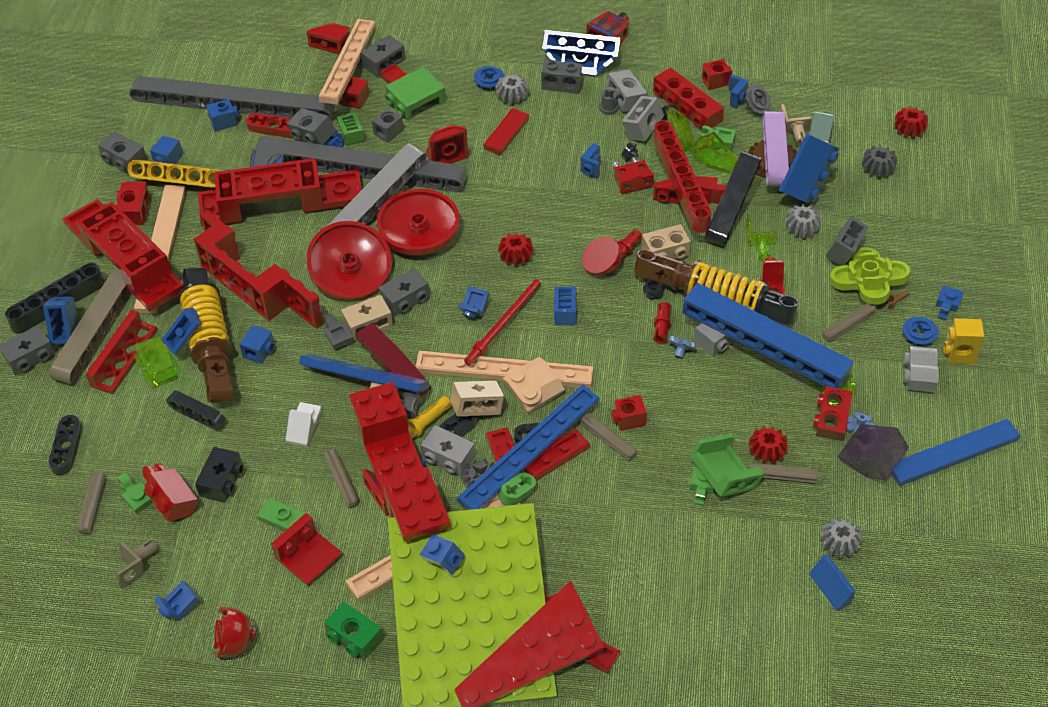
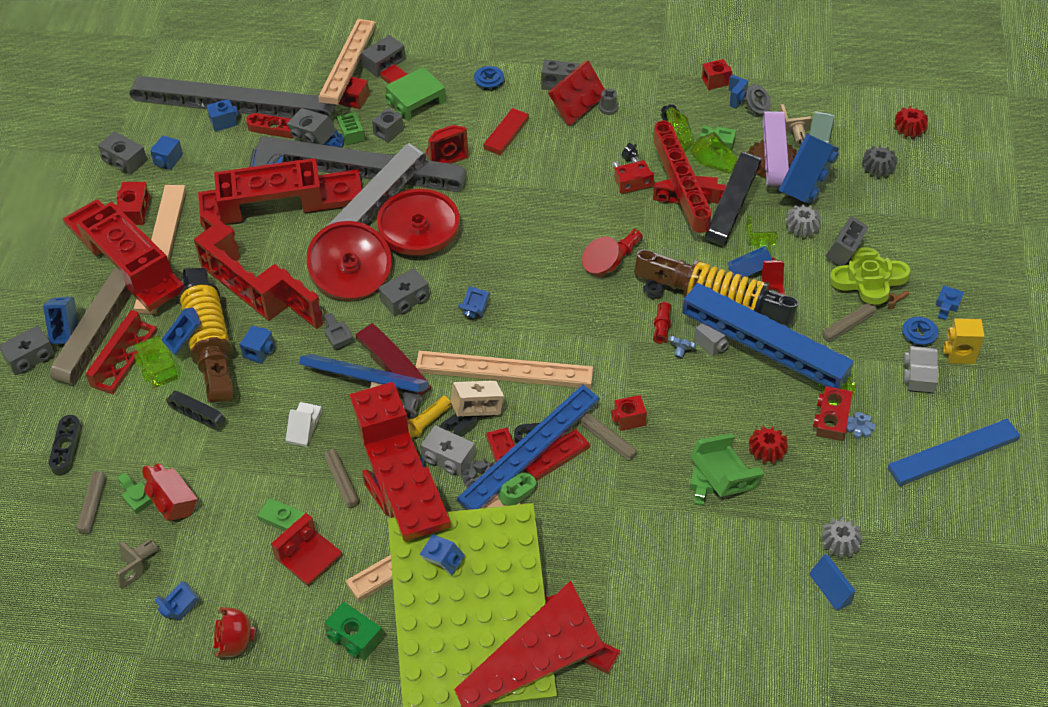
(76, 284): black beam -> none
(168, 173): yellow beam -> none
(219, 474): black brick -> none
(328, 37): red slope -> none
(364, 313): tan brick -> none
(480, 347): red bar -> none
(512, 89): light grey gear -> none
(515, 249): red gear -> none
(533, 384): light nougat slope -> none
(565, 306): blue slope -> none
(577, 92): none -> red plate
(589, 50): wedge -> none
(590, 161): blue bracket -> none
(609, 25): torso -> none
(627, 88): light grey brick -> none
(642, 118): light grey brick -> none
(667, 242): tan brick -> none
(688, 98): red brick -> none
(750, 262): none -> blue slope
(787, 472): dark tan axle -> none
(874, 450): slope -> none

